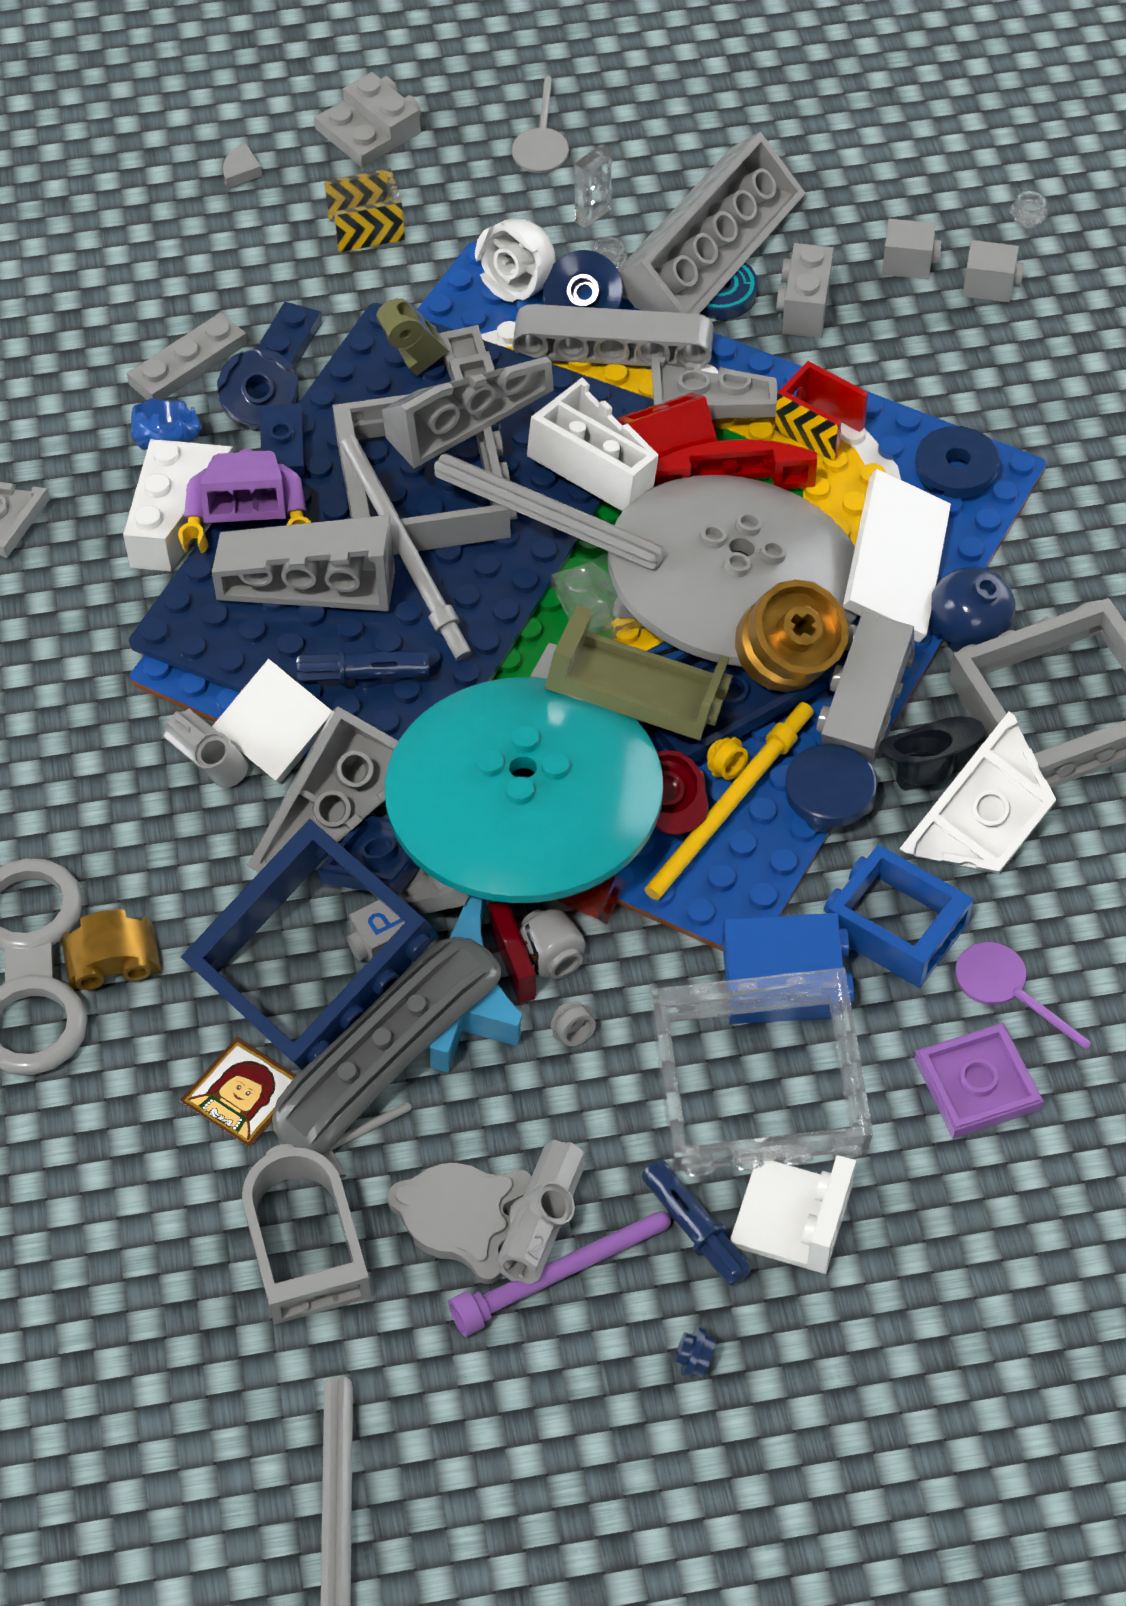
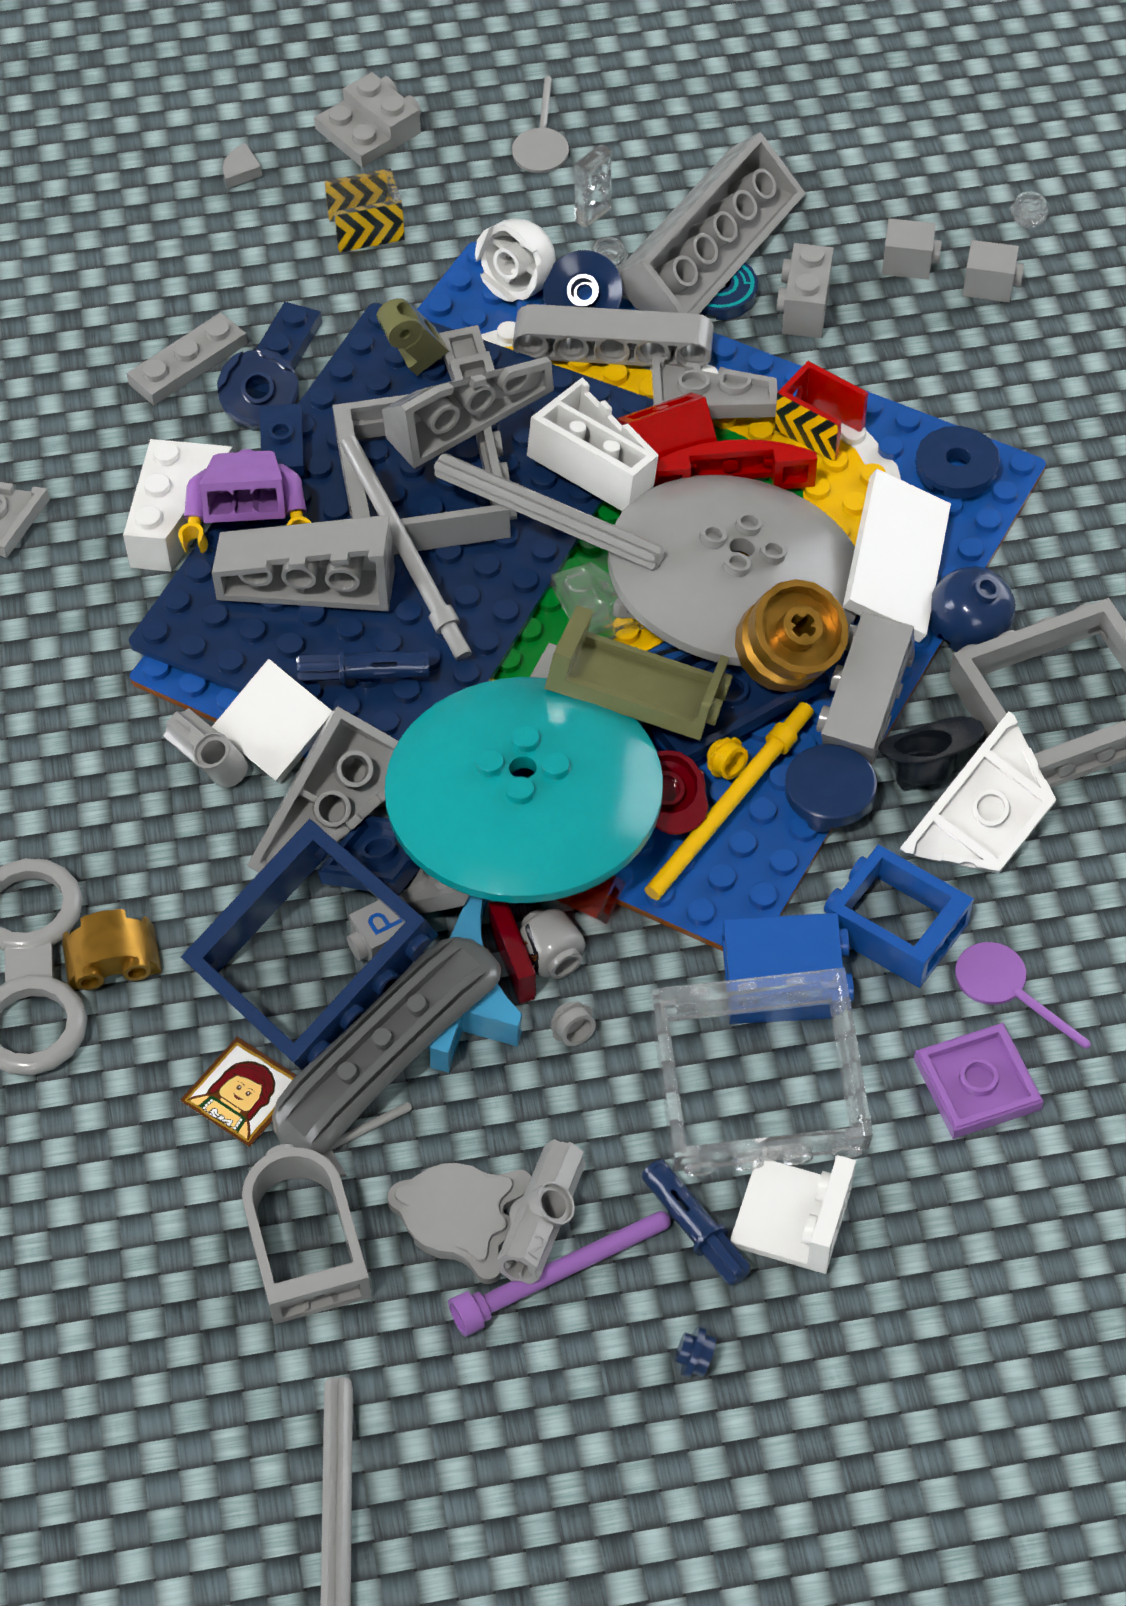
(163, 421): blue hair -> none

